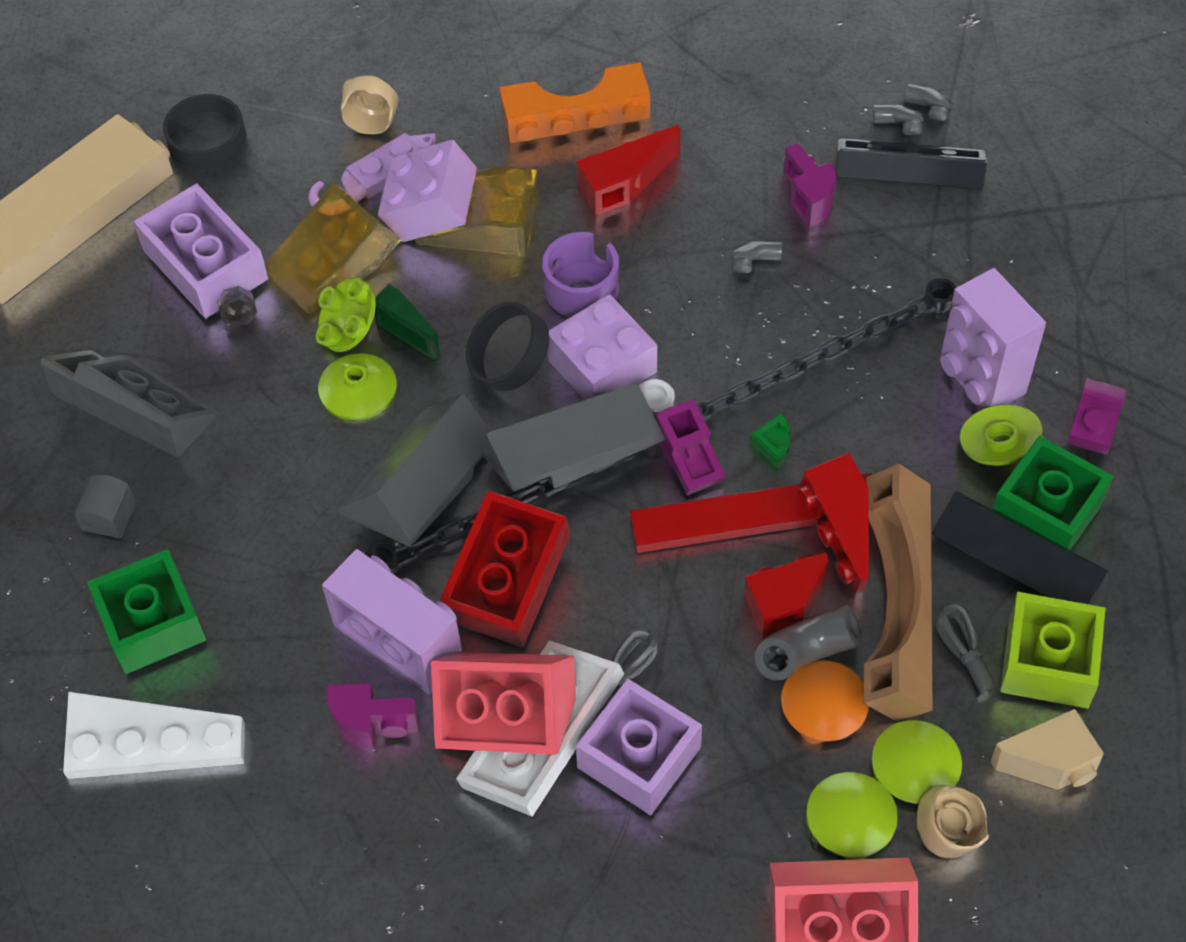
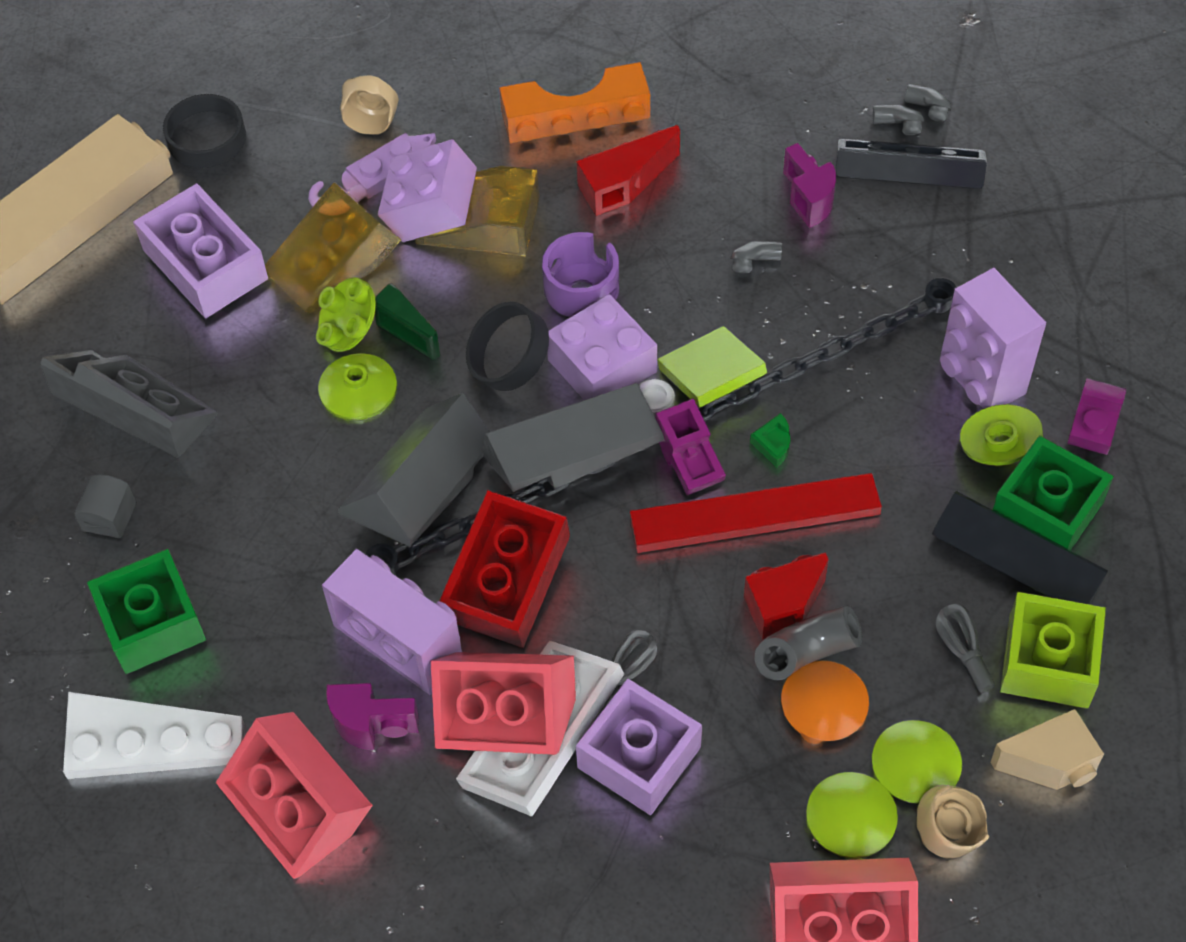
(237, 306): clear smoke tile -> none
(292, 792): none -> coral slope
(712, 366): none -> lime tile
(841, 506): red slope -> none
(901, 665): medium nougat arch -> none

